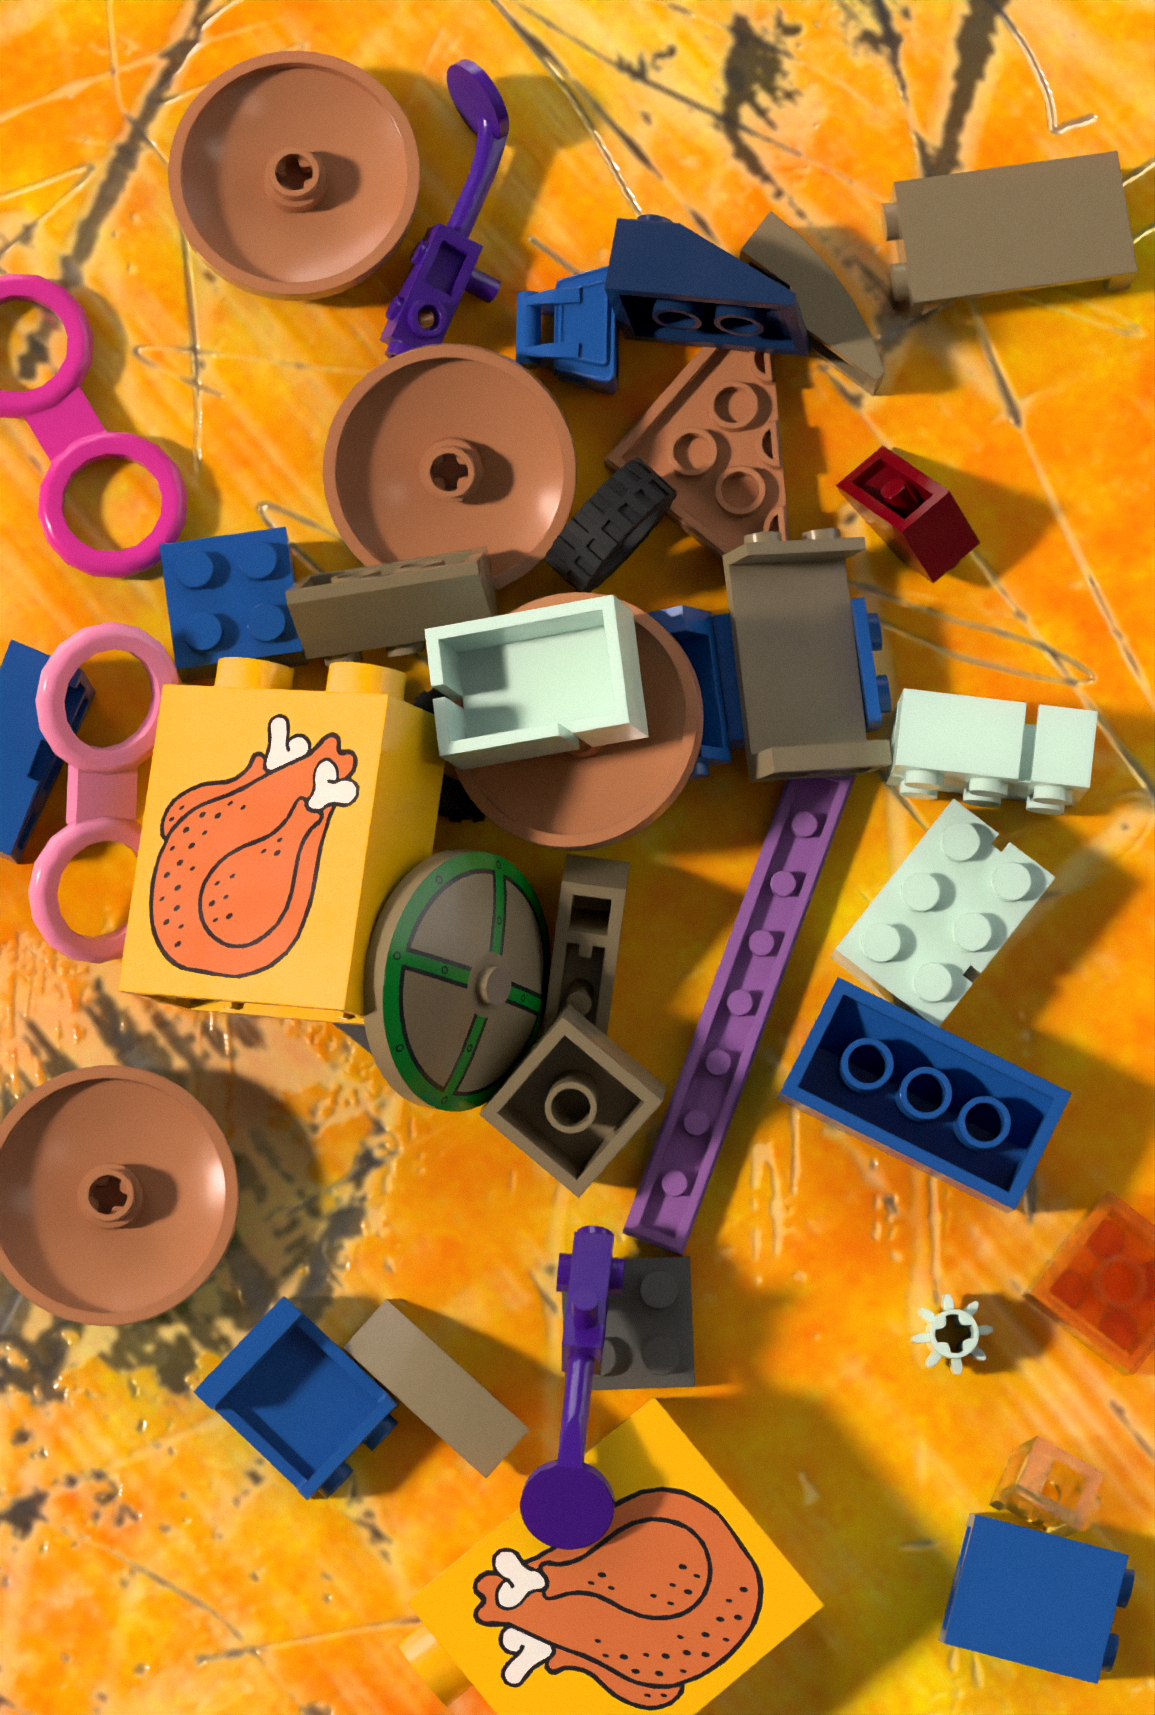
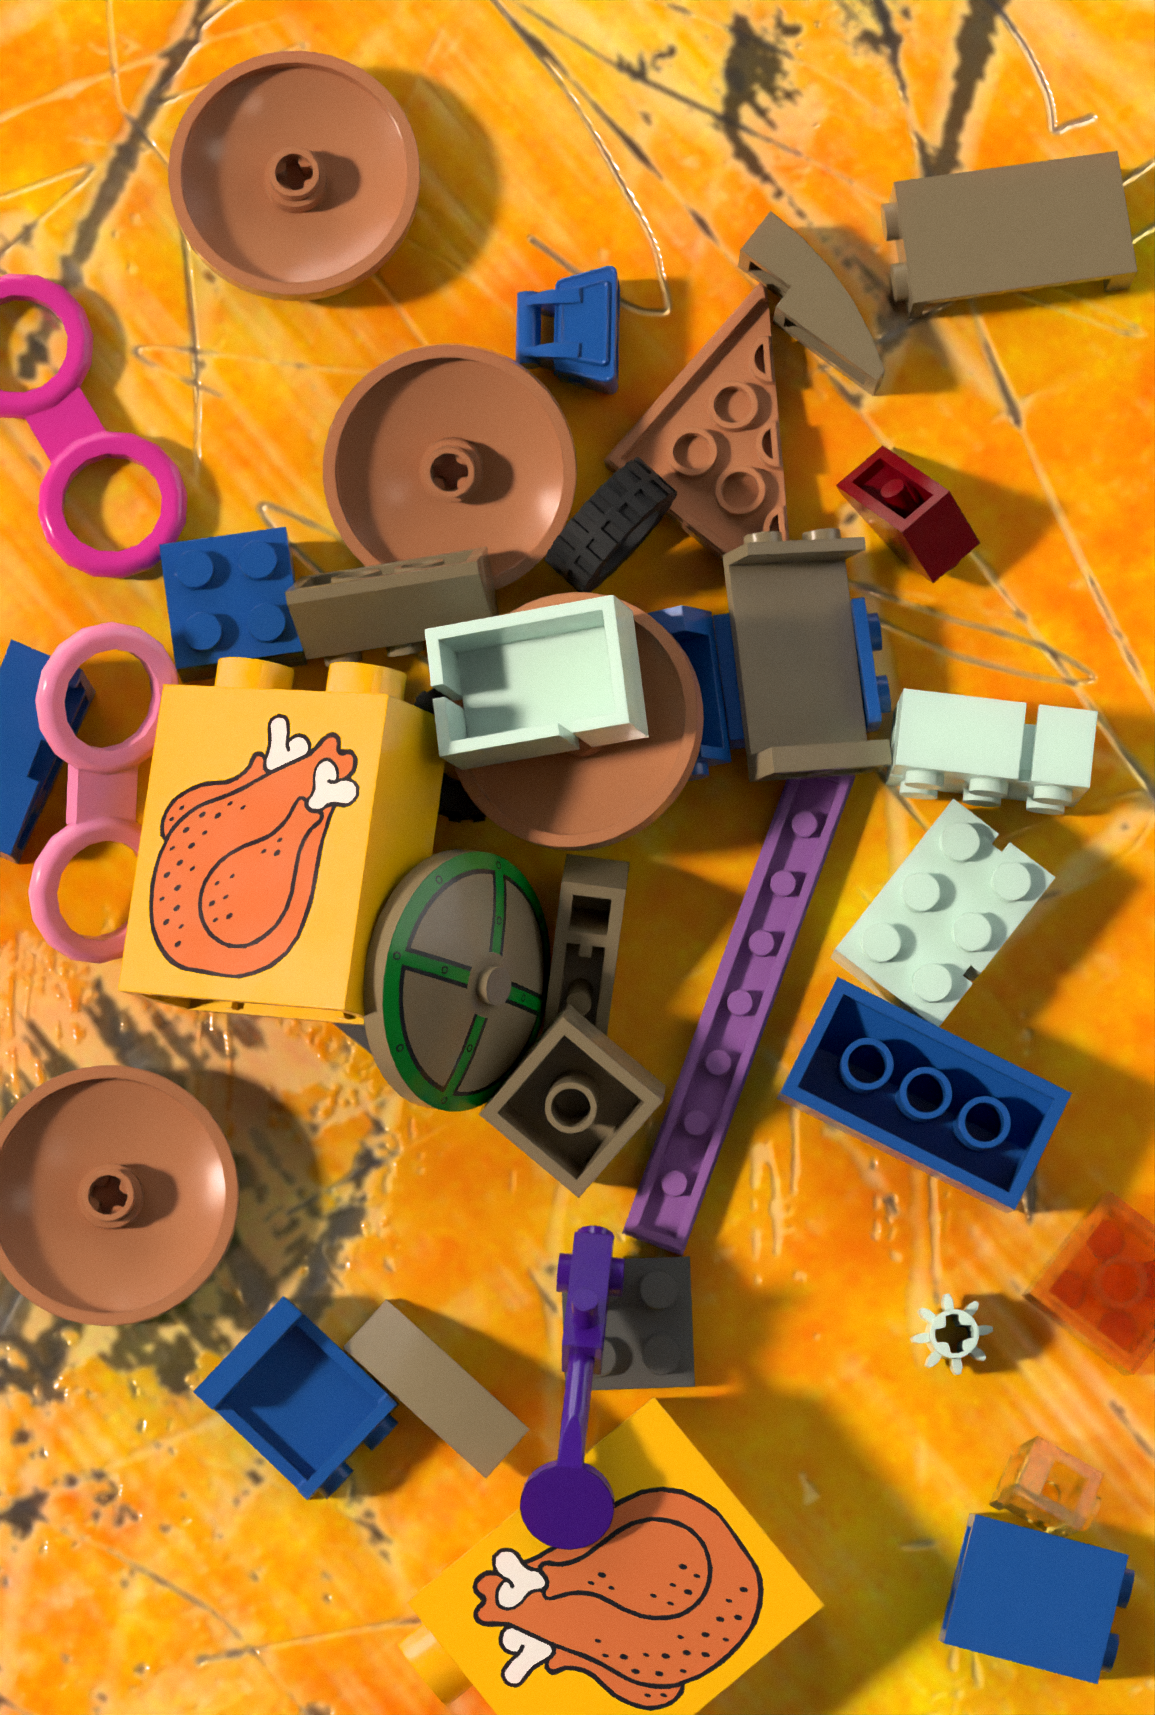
(446, 256): dark purple piece -> none
(692, 293): dark blue slope -> none

